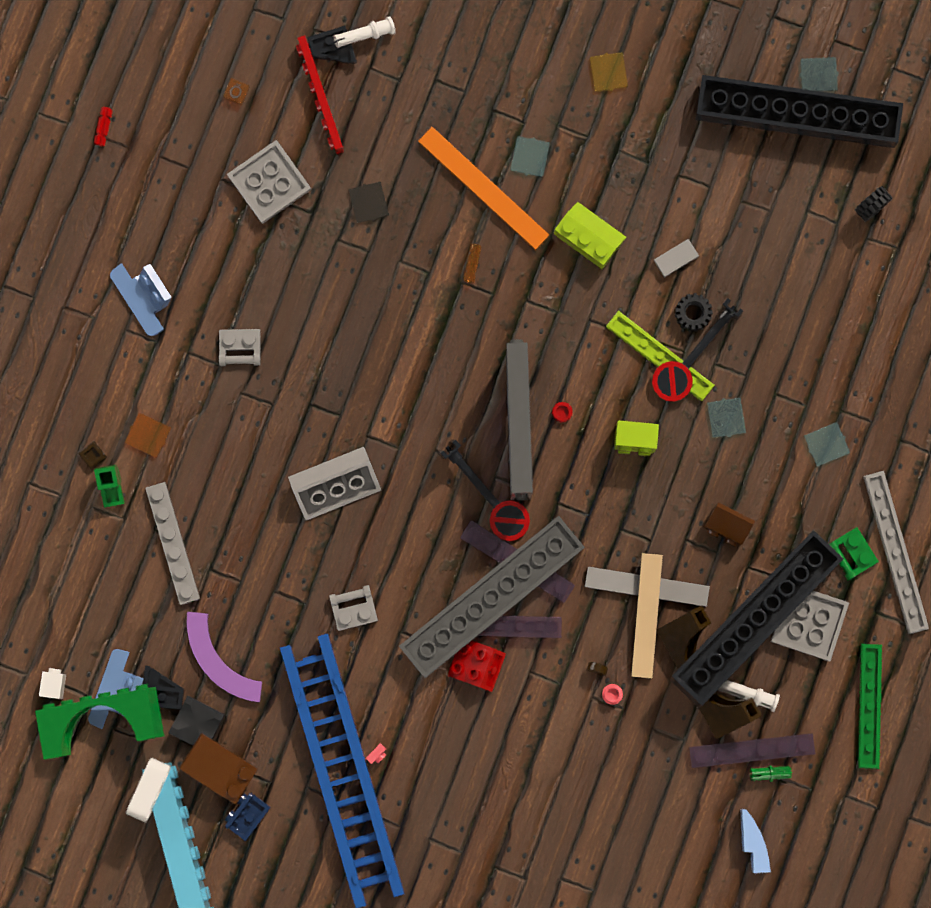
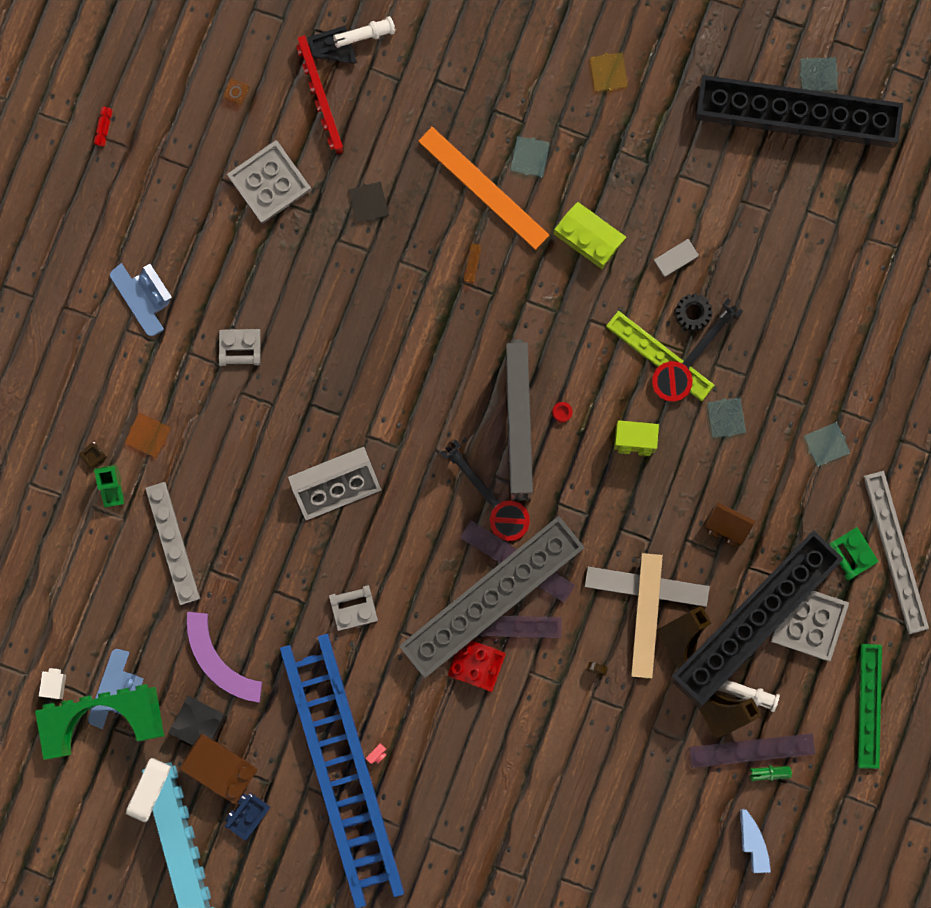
(168, 692): black wing -> none
(612, 694): coral plate -> none
(873, 203): black tyre -> none

